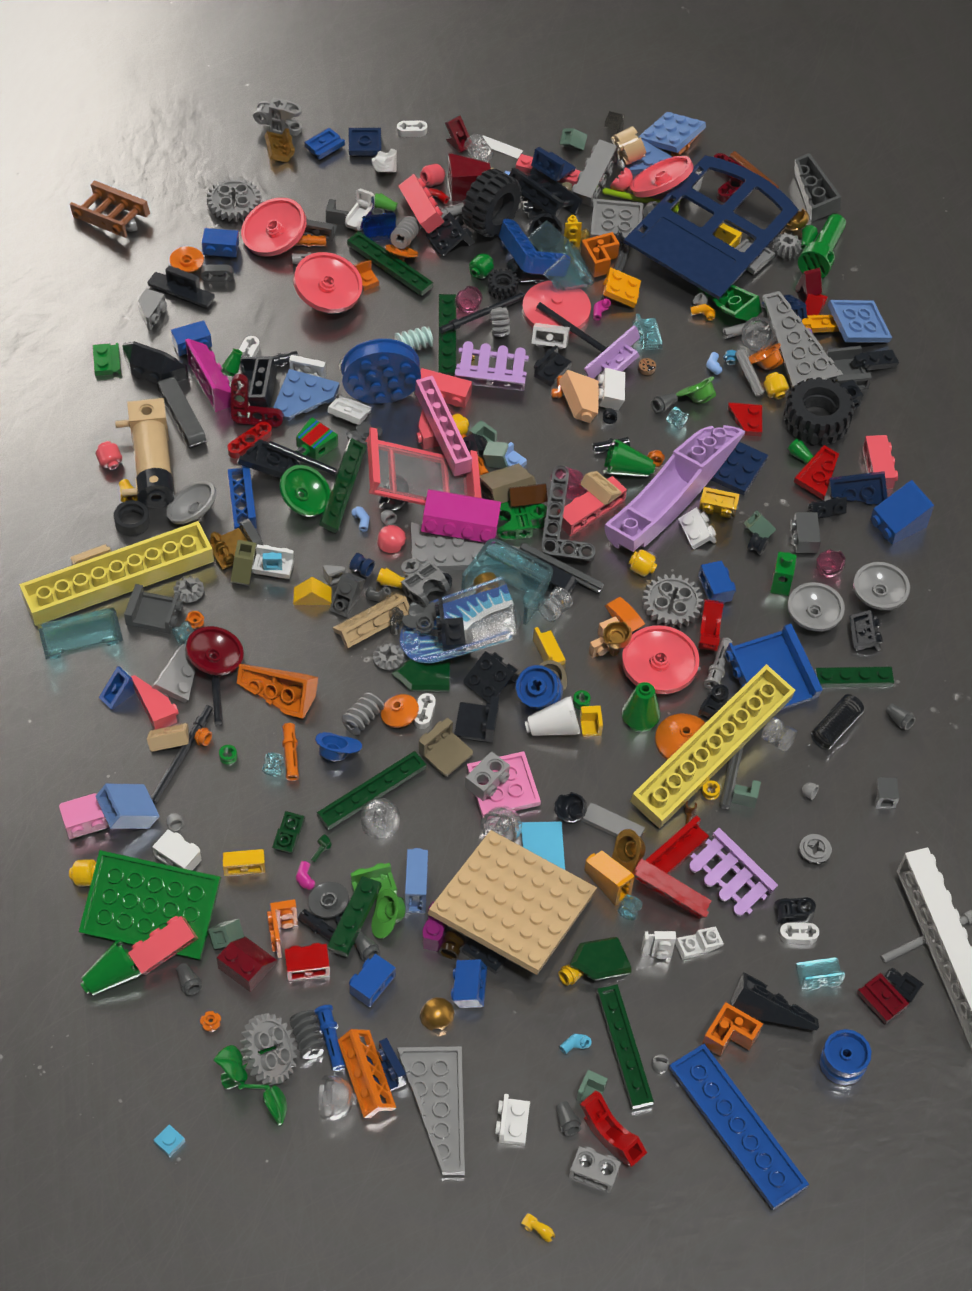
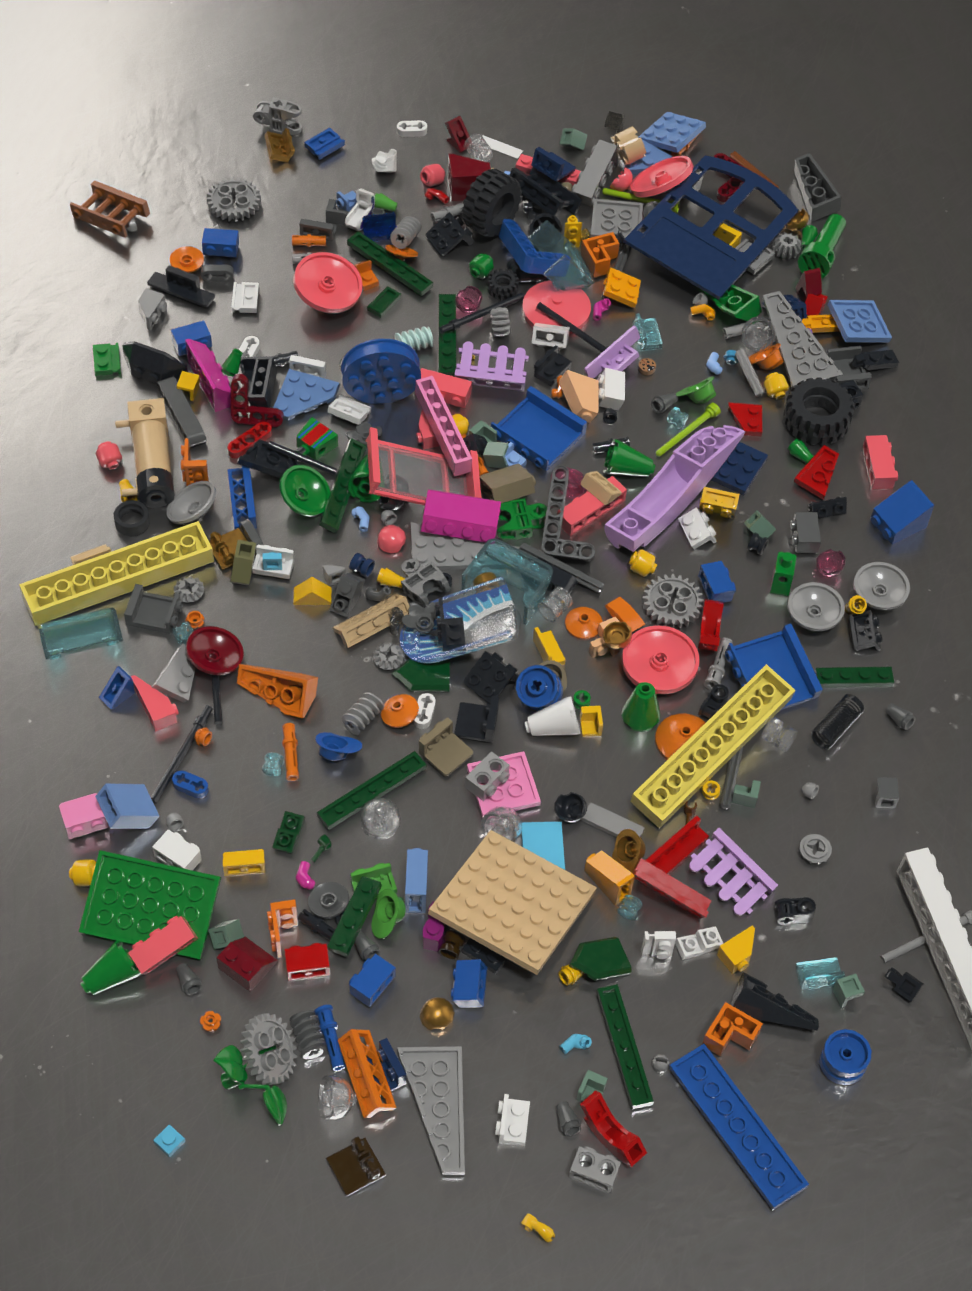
(168, 737): tan slope -> none
(190, 383): none -> yellow panel
(190, 784): none -> blue beam
(192, 470): none -> orange bracket
(228, 760): green bush -> none
(245, 297): none -> white plate
(273, 227): coral dish -> none
(346, 201): none -> medium blue bracket
(355, 1166): none -> dark brown hinge
(359, 483): none -> green cone
(364, 141): dark blue plate -> none
(384, 302): none -> dark green tile
(421, 203): coral brick -> none
(528, 494): reddish brown slope -> none
(540, 429): none -> blue panel
(583, 628): none -> orange dish
(657, 457): orange plate -> none
(711, 411): none -> lime piece
(737, 951): none -> yellow slope
(799, 933): white beam -> none
(847, 989): none -> sand green panel
(856, 605): none -> yellow cone
(860, 487): dark blue wing -> none
(883, 998): dark red plate -> none

